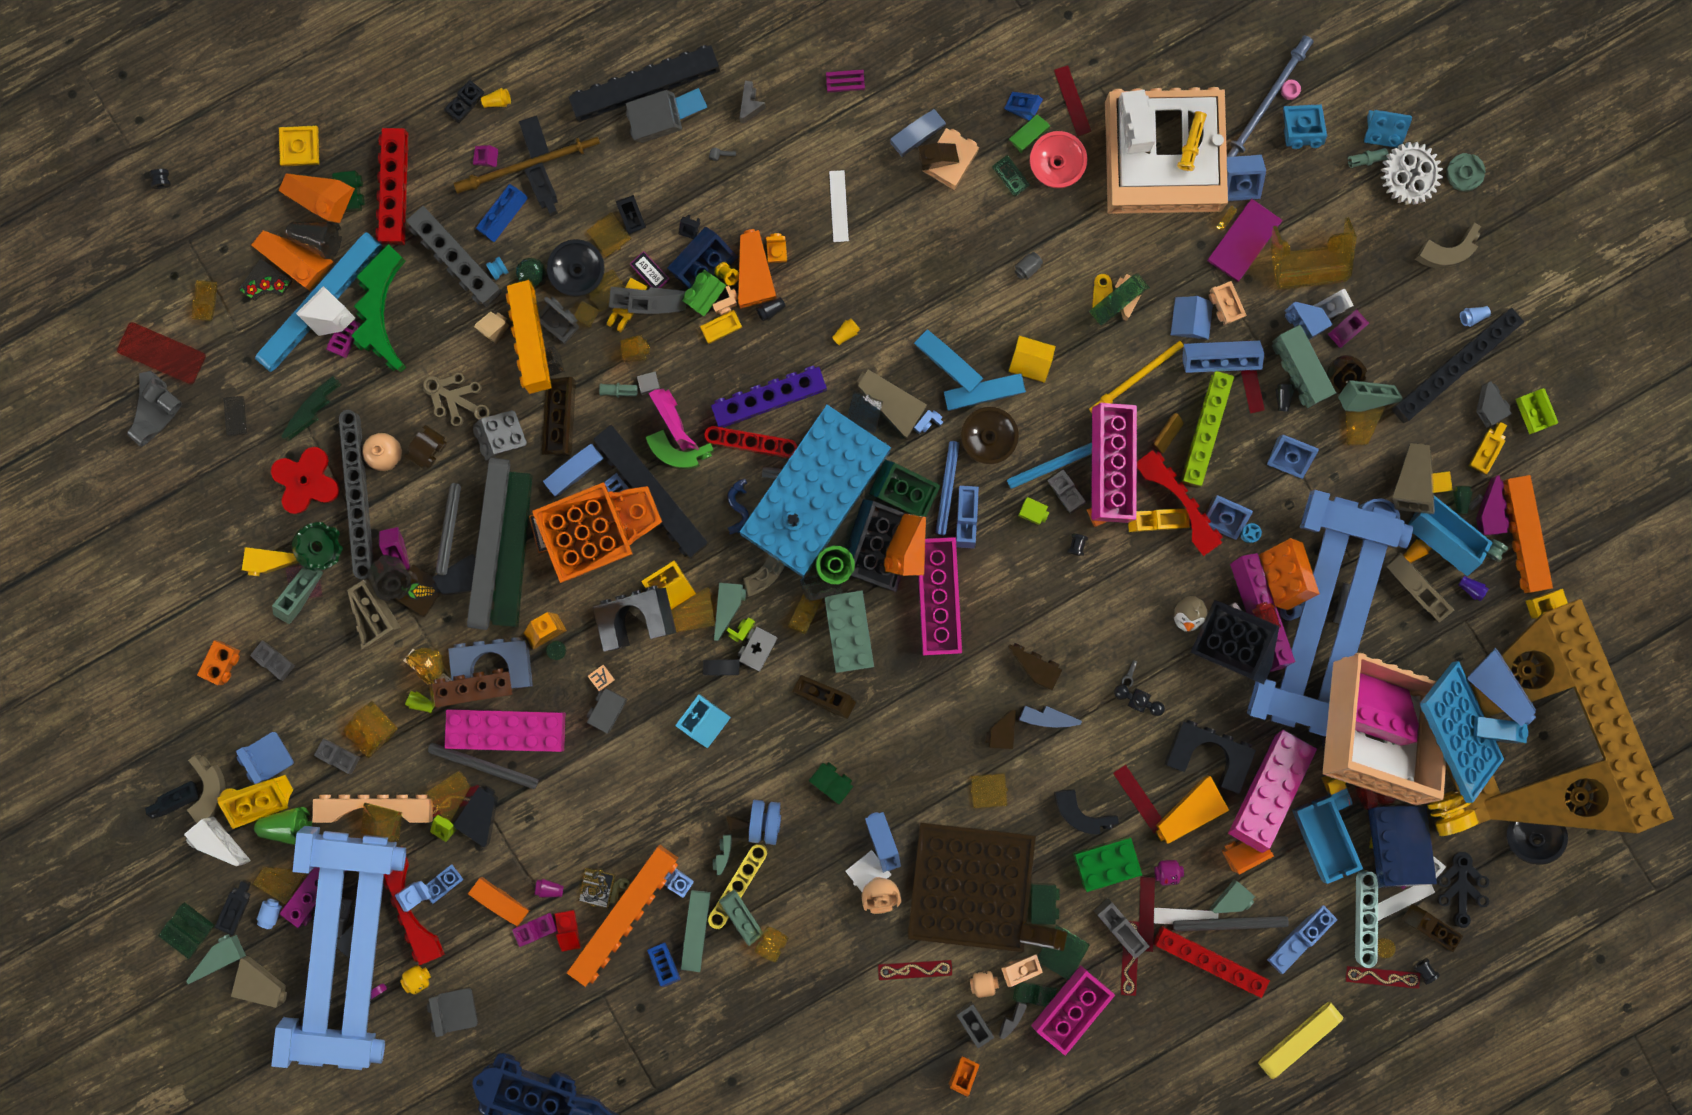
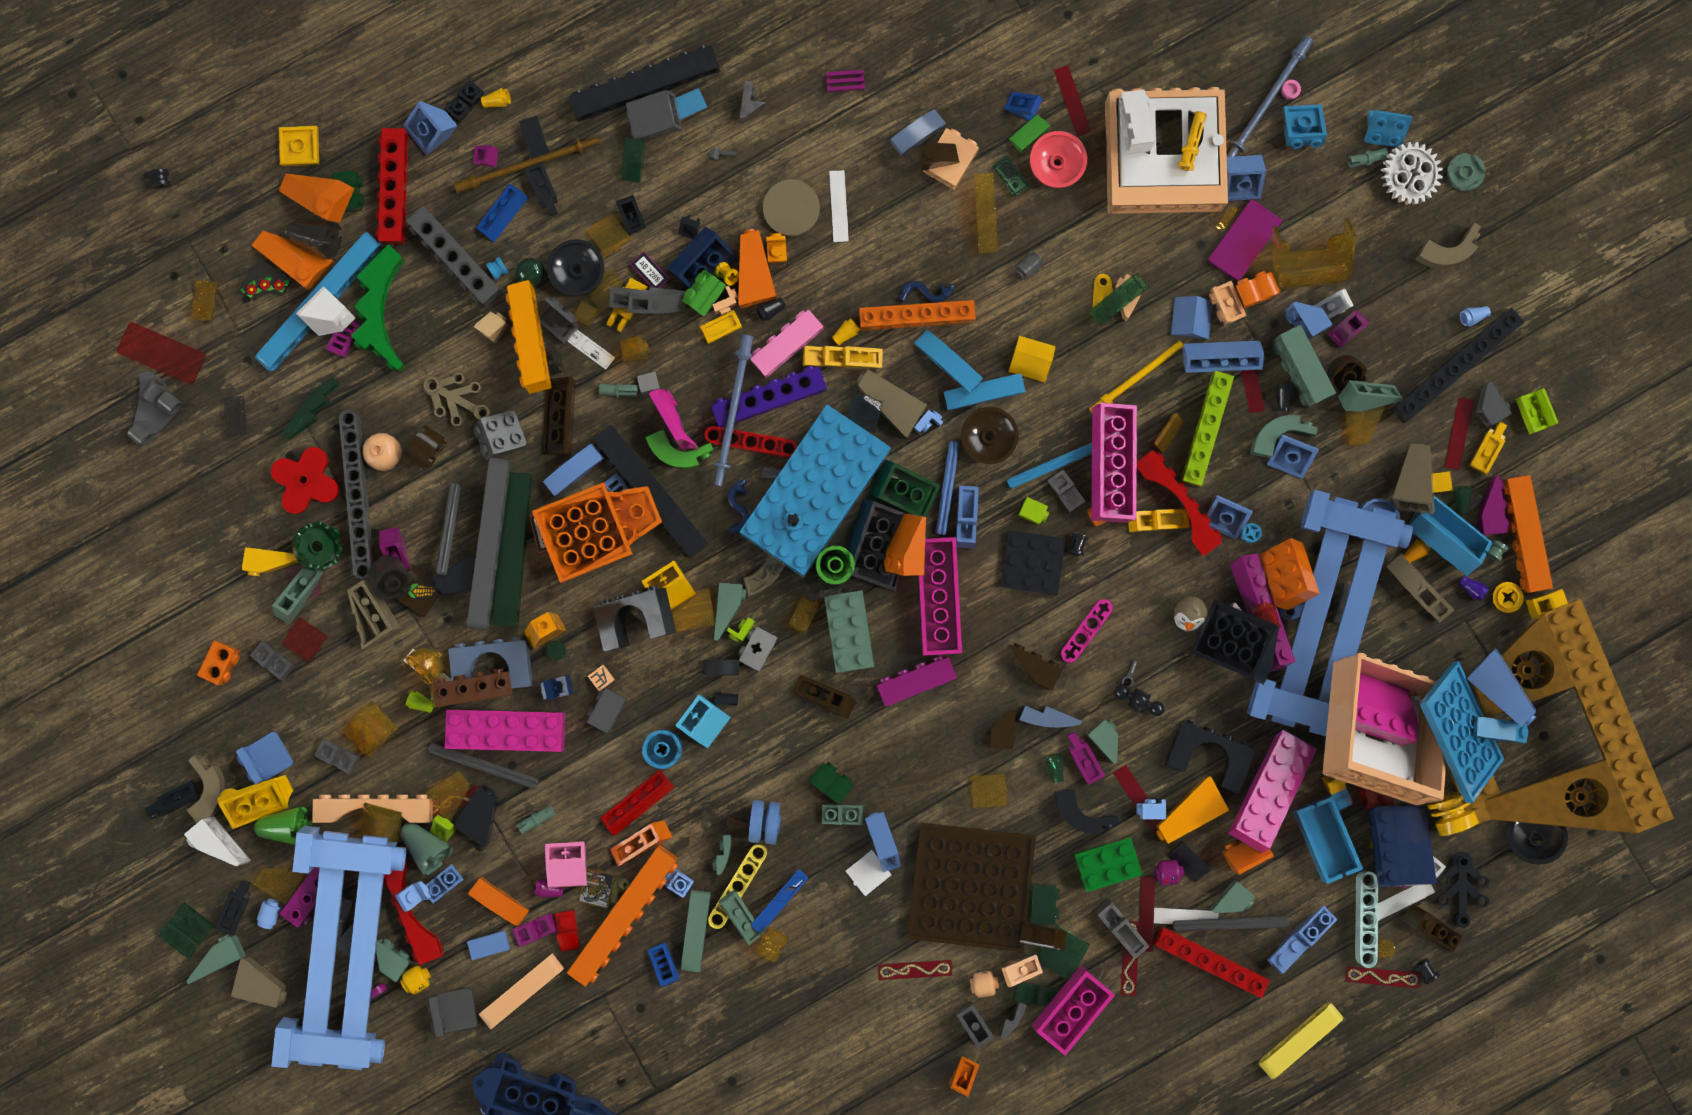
(305, 639): none -> clear red piece
(391, 960): none -> sand green slope
(424, 847): none -> sand green cone
(429, 126): none -> medium blue slope
(488, 945): none -> medium blue tile
(521, 991): none -> light nougat beam
(536, 819): none -> sand green pin
(556, 687): none -> dark blue bracket
(566, 864): none -> bright pink slope
(591, 349): none -> white sticker
(633, 159): none -> clear green slope
(637, 803): none -> red slope
(641, 842): none -> orange slope
(673, 751): none -> dark azure brick
(726, 699): none -> black pin
(743, 356): none -> sand blue bar
(779, 901): none -> blue sticker
(787, 343): none -> bright pink brick
(791, 208): none -> dark tan tile
(842, 357): none -> yellow slope
(842, 814): none -> sand green slope
(880, 895): light nougat cylinder -> none
(909, 286): none -> dark blue animal
(916, 681): none -> magenta brick
(917, 315): none -> orange brick
(985, 212): none -> clear yellow slope
(1032, 562): none -> black plate
(1055, 765): none -> clear green cone
(1084, 629): none -> dark pink beam
(1084, 759): none -> magenta hinge
(1105, 738): none -> sand green slope
(1151, 809): none -> light blue brick
(1190, 861): none -> black slope
(1257, 289): none -> orange brick
(1265, 439): none -> sand green arch
(1459, 433): none -> dark red sticker
(1516, 597): none -> yellow gear

